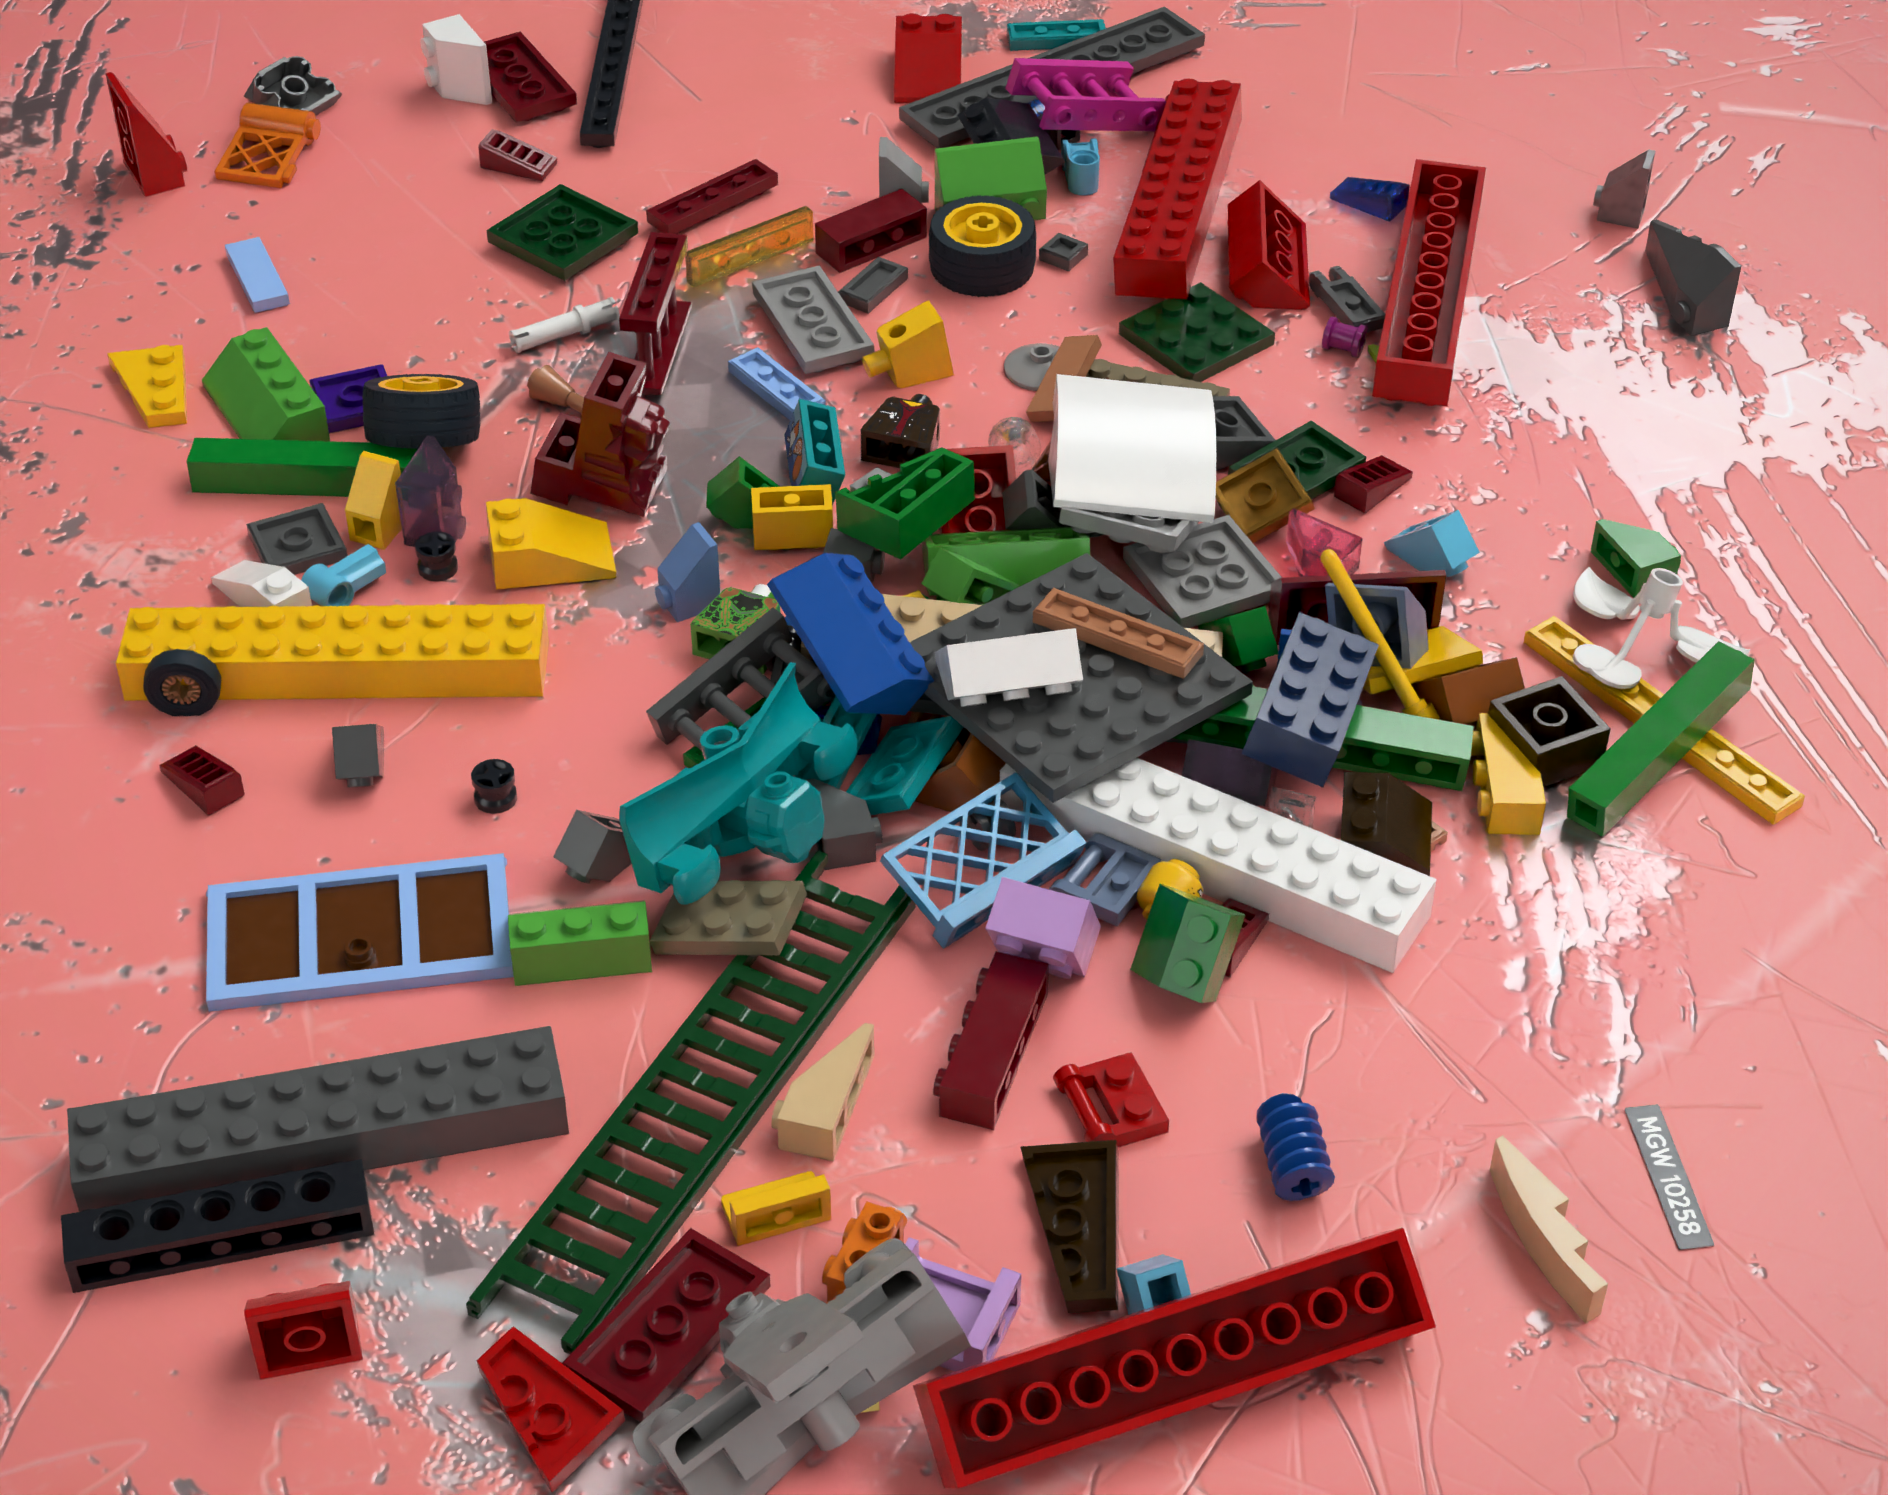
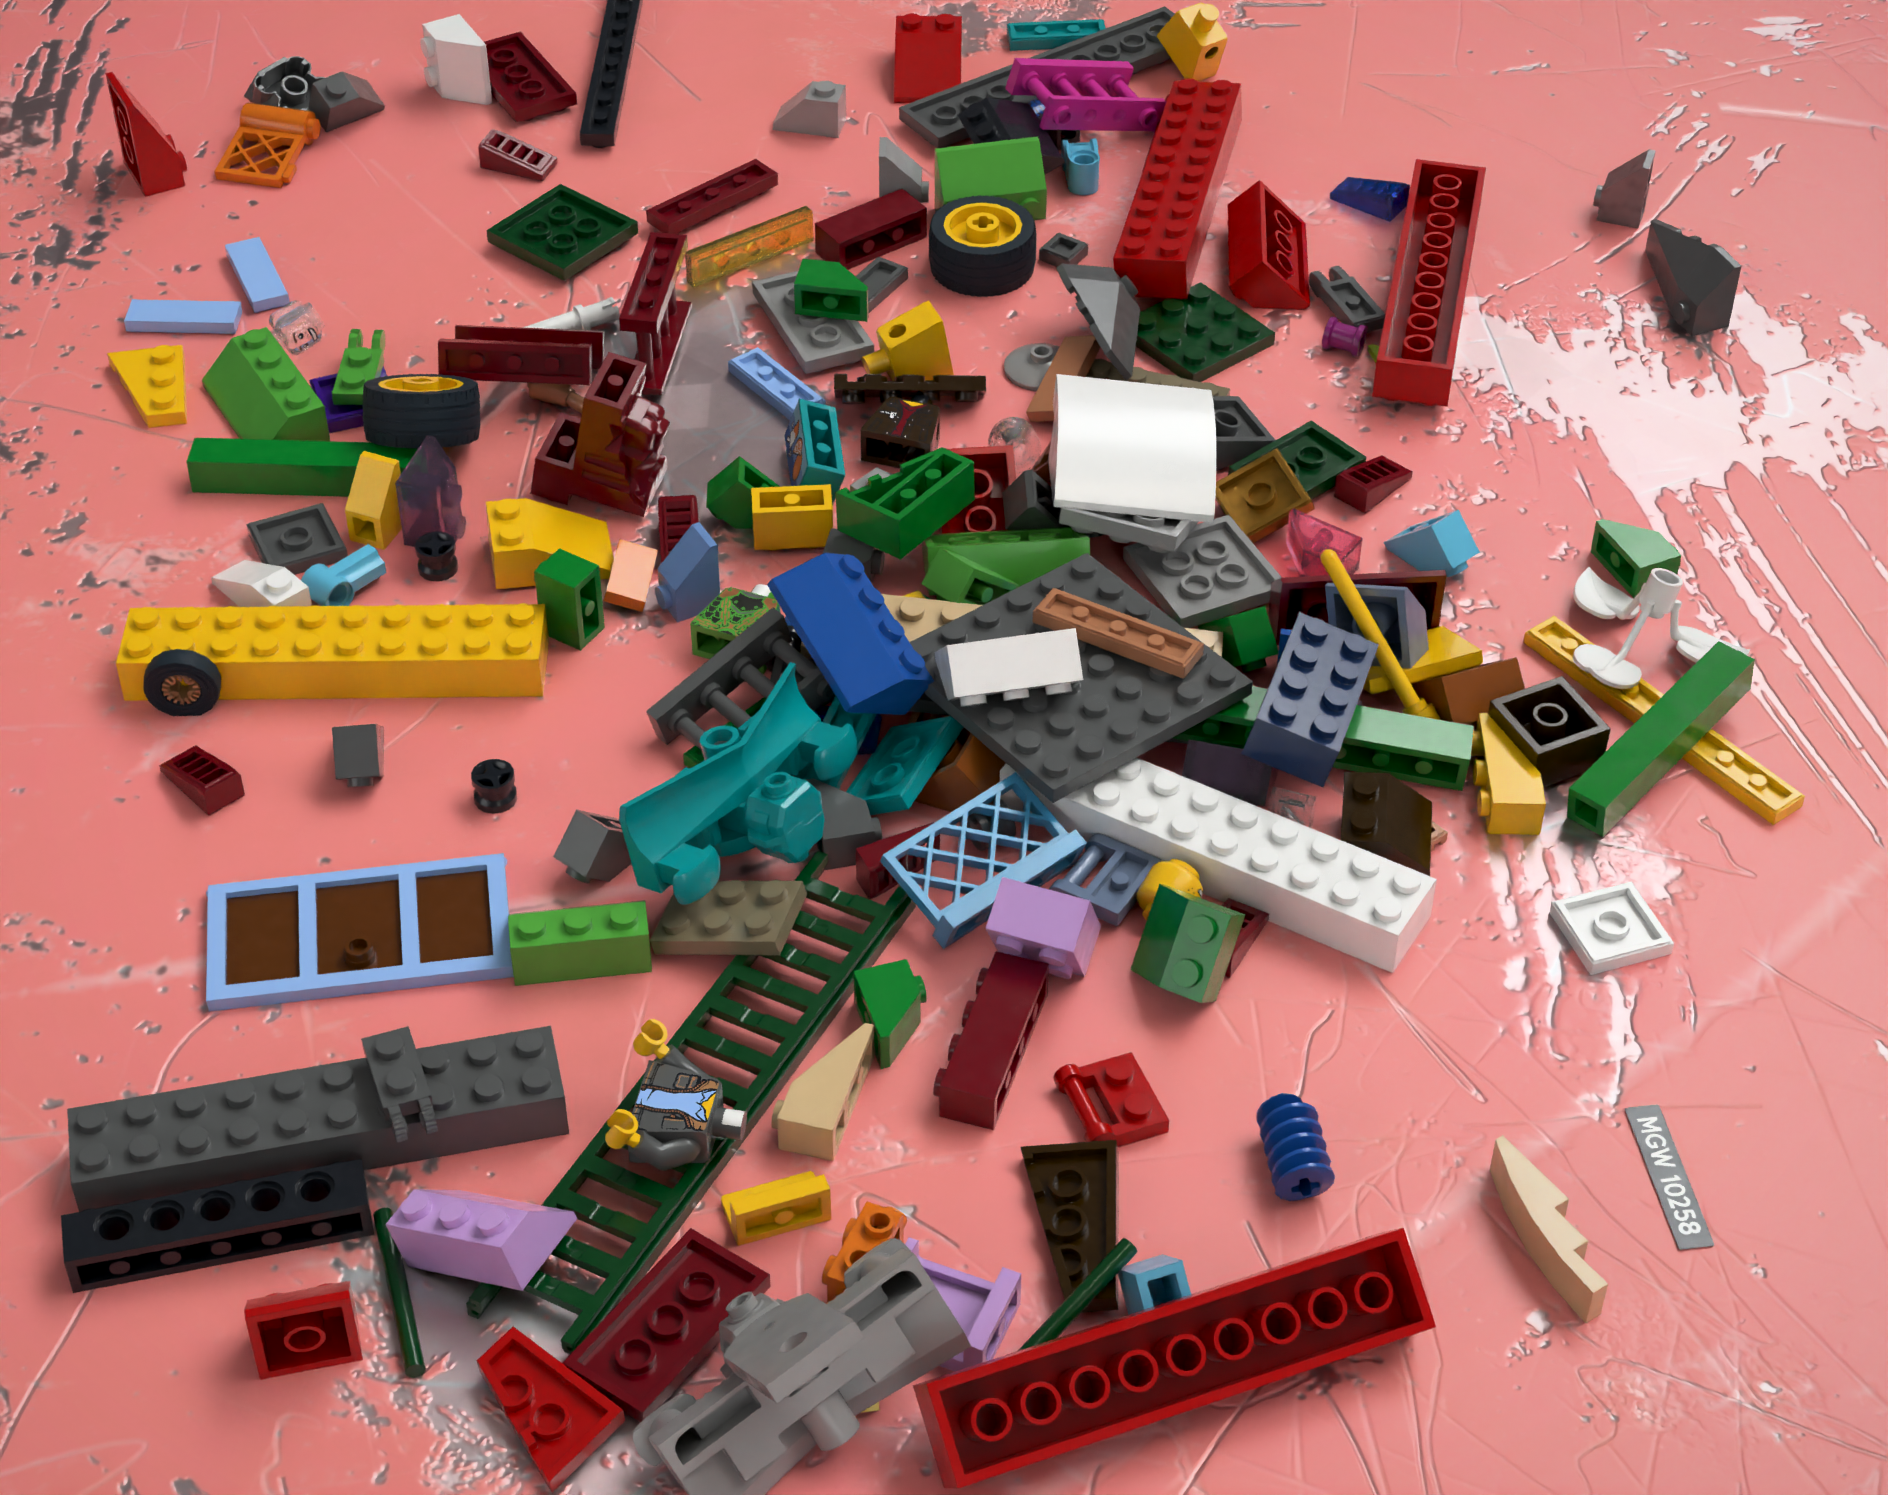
(183, 316): none -> light blue tile
(296, 327): none -> clear head
(343, 100): none -> dark grey slope
(358, 367): none -> bright green hinge
(399, 1080): none -> dark grey hinge
(399, 1297): none -> dark green bar
(477, 1235): none -> lavender slope
(522, 354): none -> dark red fence
(571, 598): none -> green brick
(630, 575): none -> tile
(675, 518): none -> dark red slope
(675, 1109): none -> torso
(814, 110): none -> light grey slope
(829, 291): none -> green slope
(870, 871): none -> dark red slope
(892, 1002): none -> green slope
(963, 387): none -> dark brown wing
(1083, 1294): none -> dark green bar
(1108, 308): none -> dark grey wedge
(1195, 41): none -> yellow torso
(1611, 928): none -> white tile

